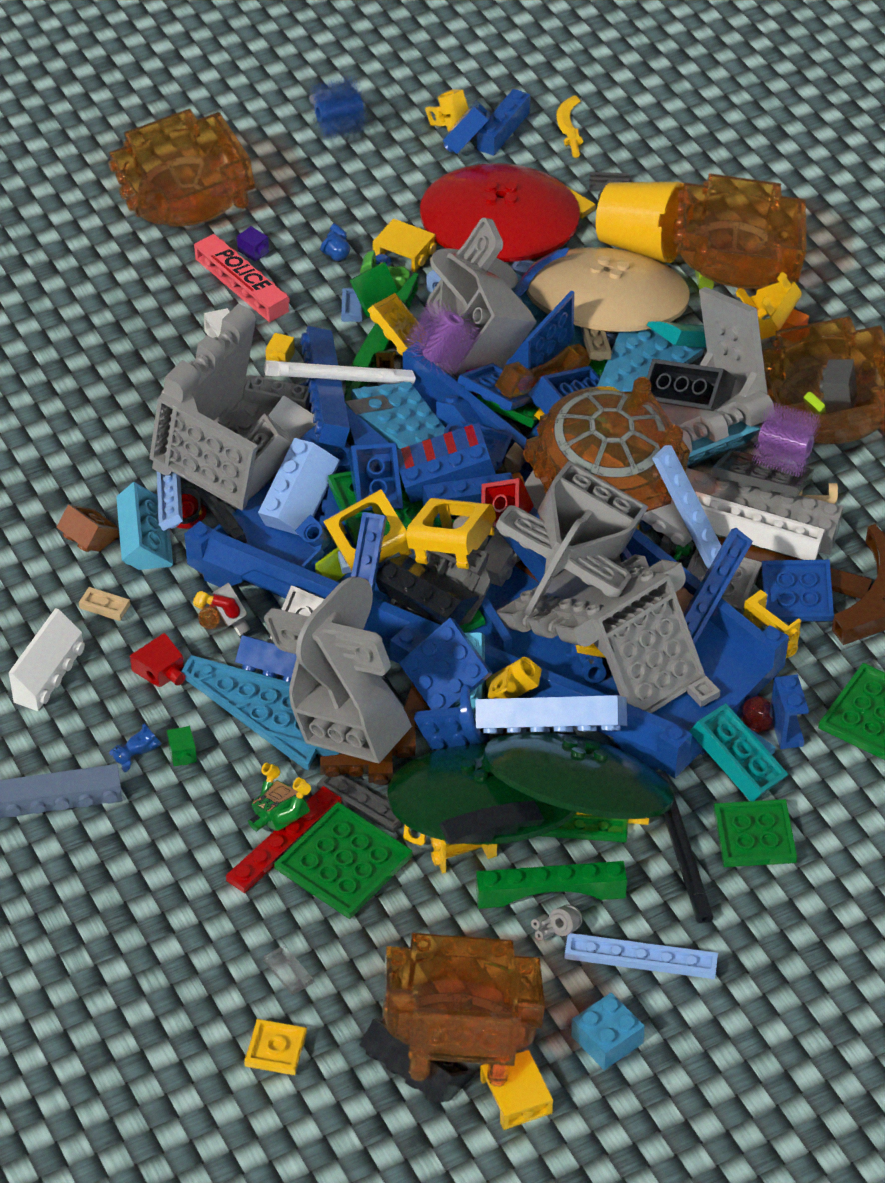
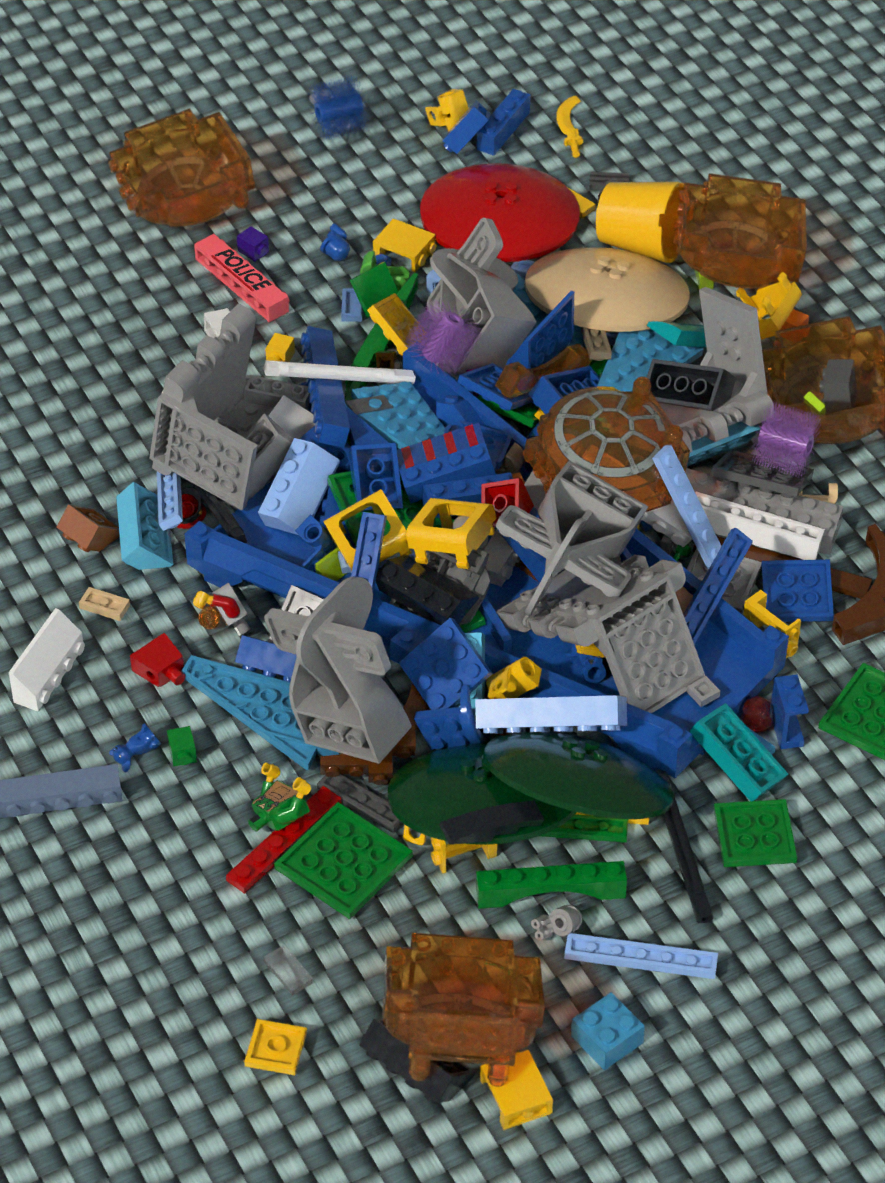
(523, 283): blue sword -> none

